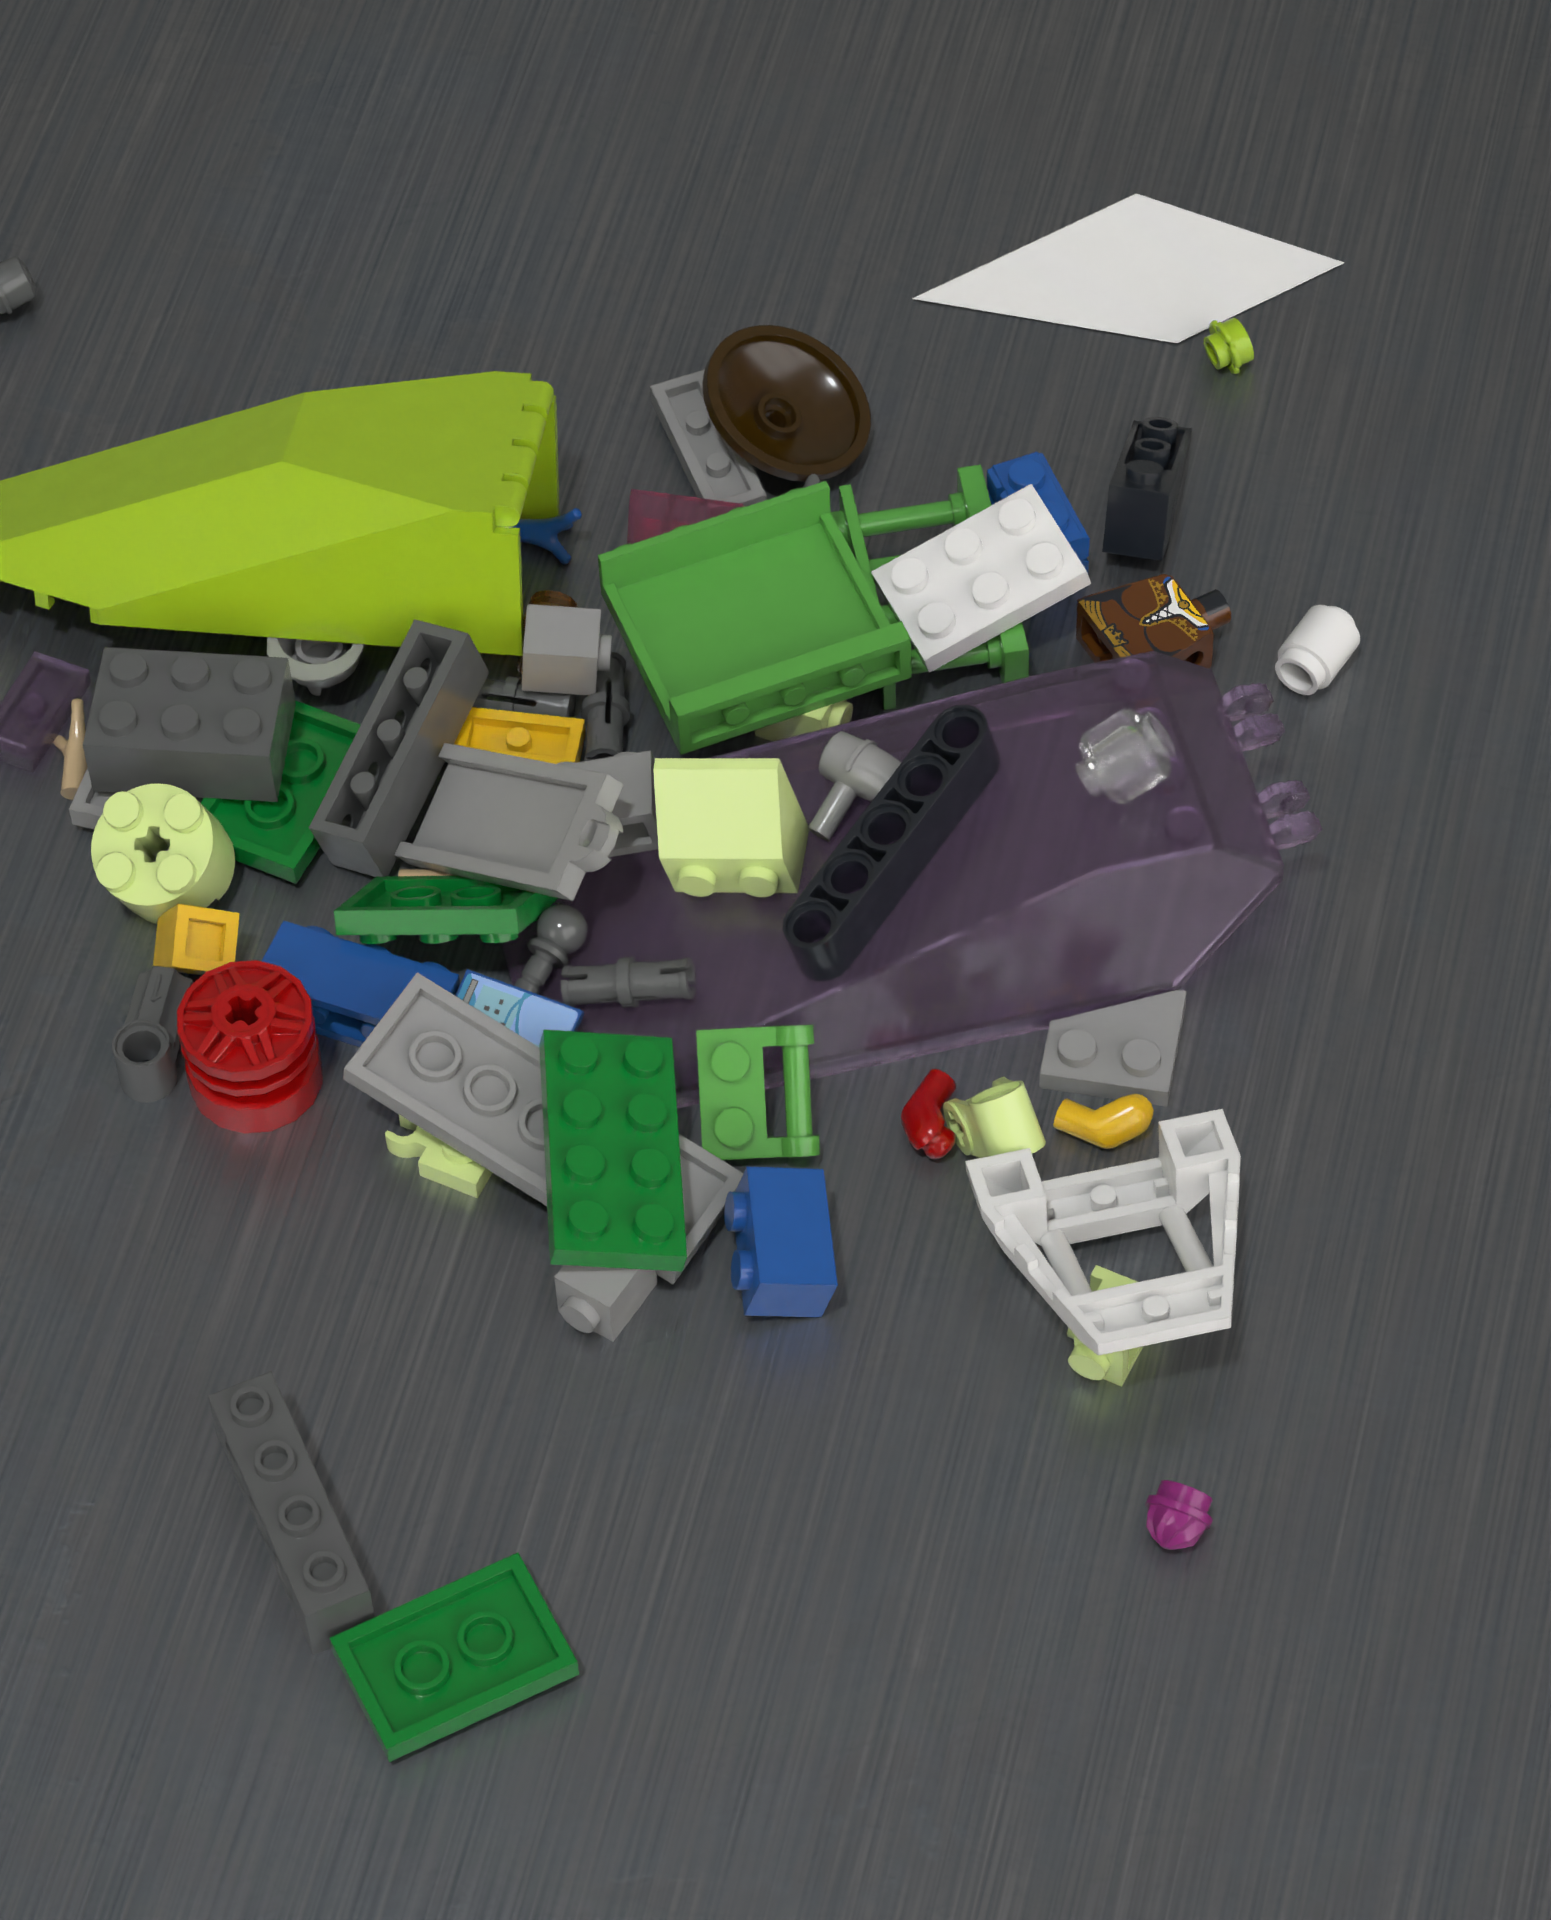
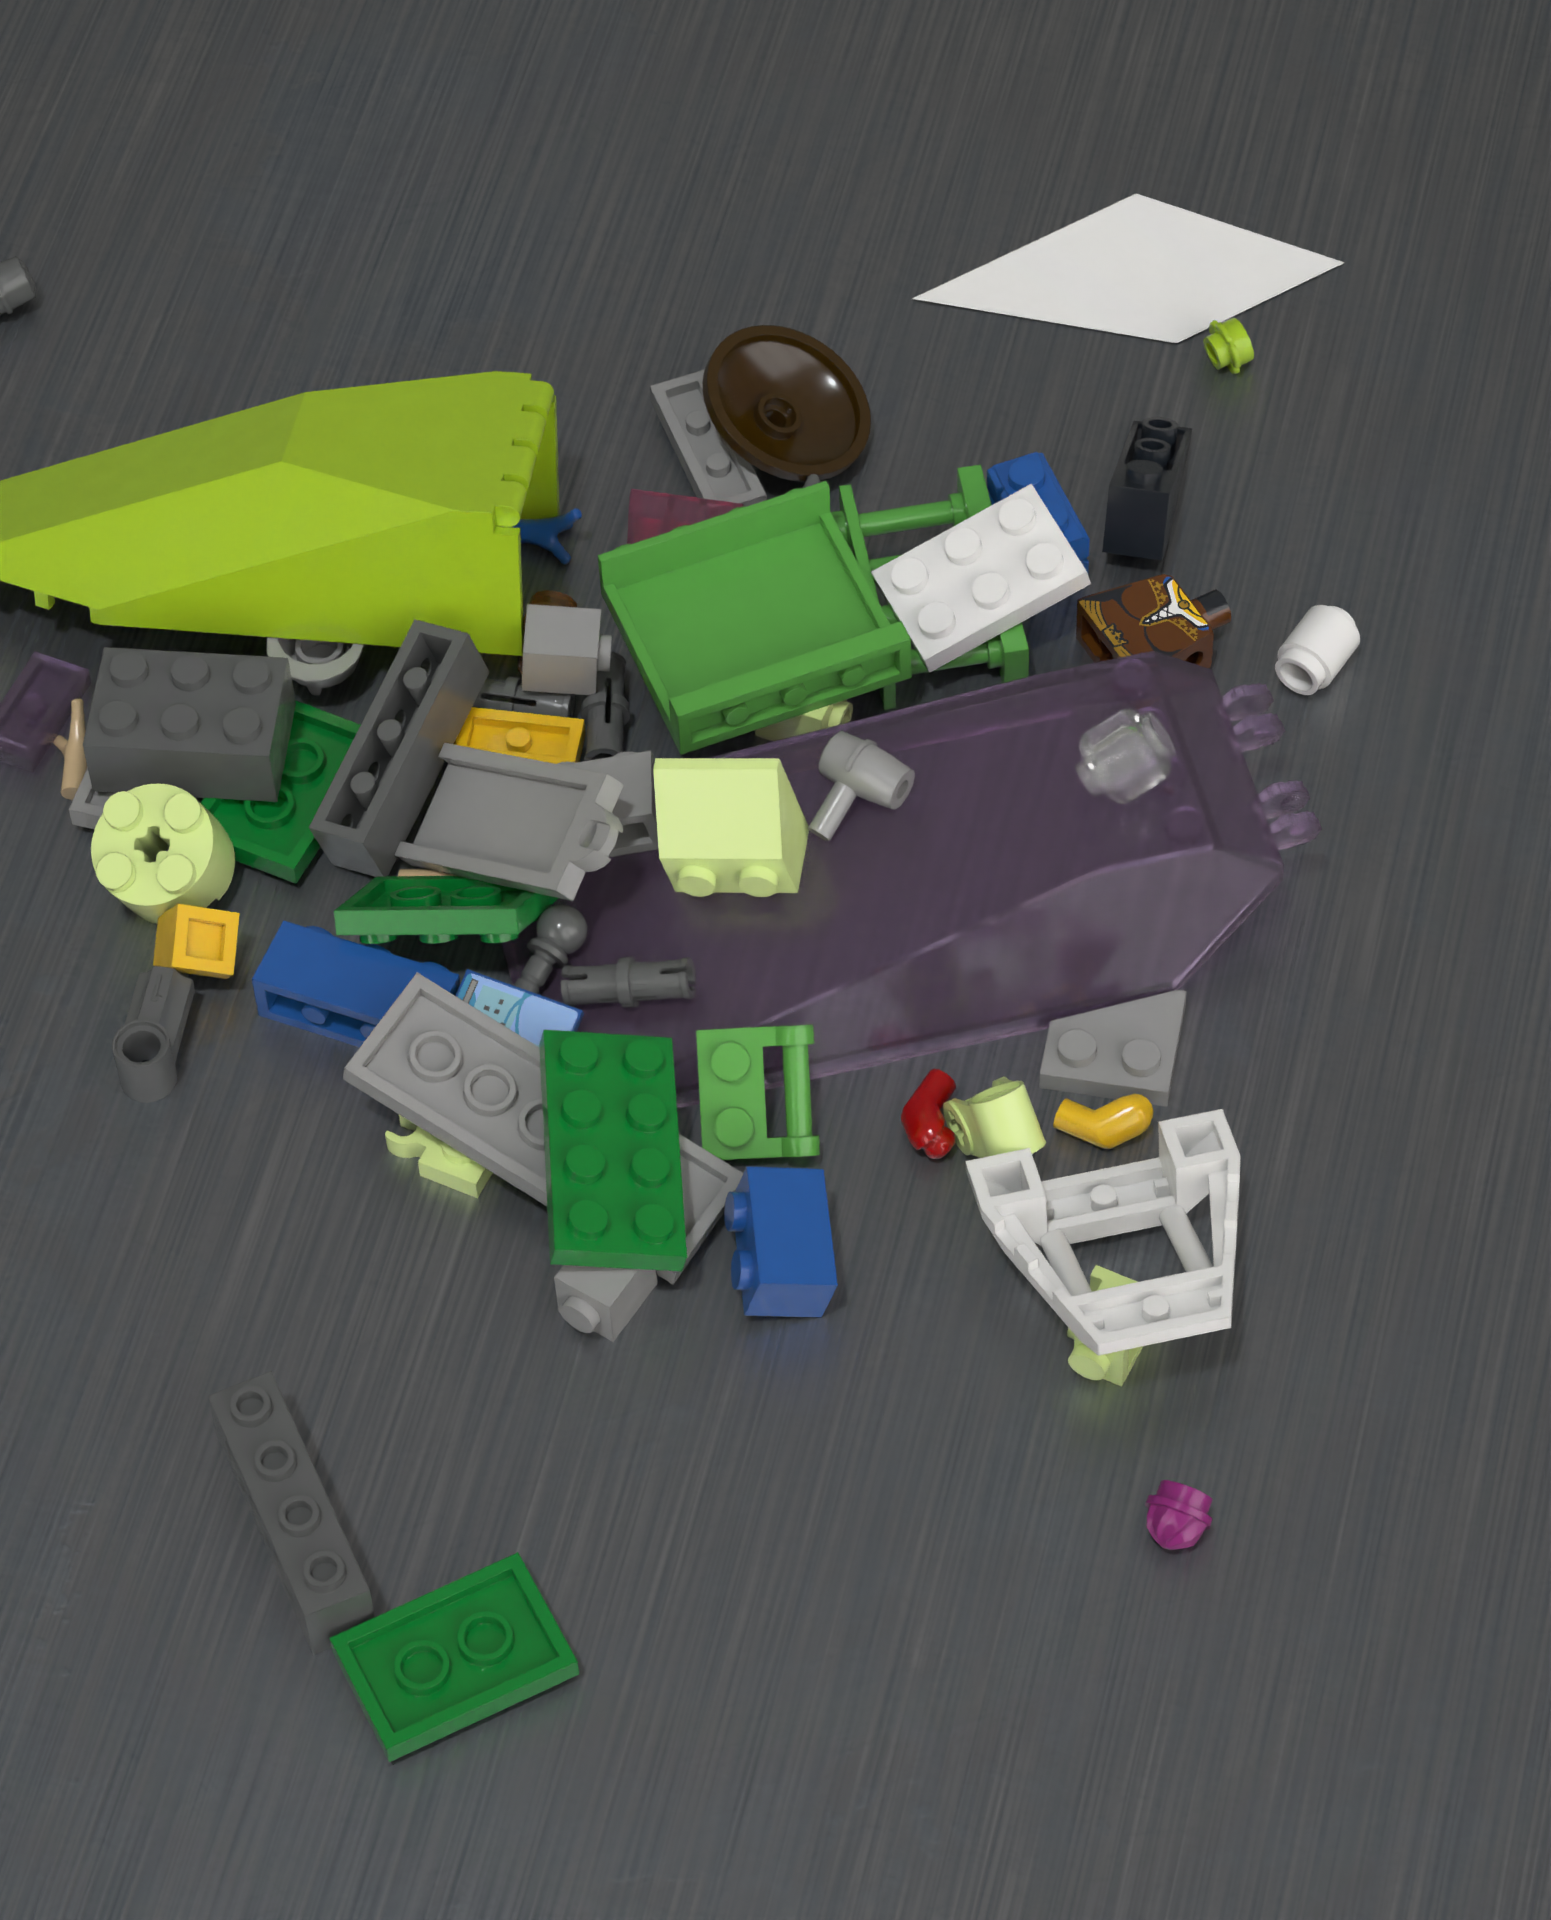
(250, 1046): red wheel -> none
(884, 869): black beam -> none

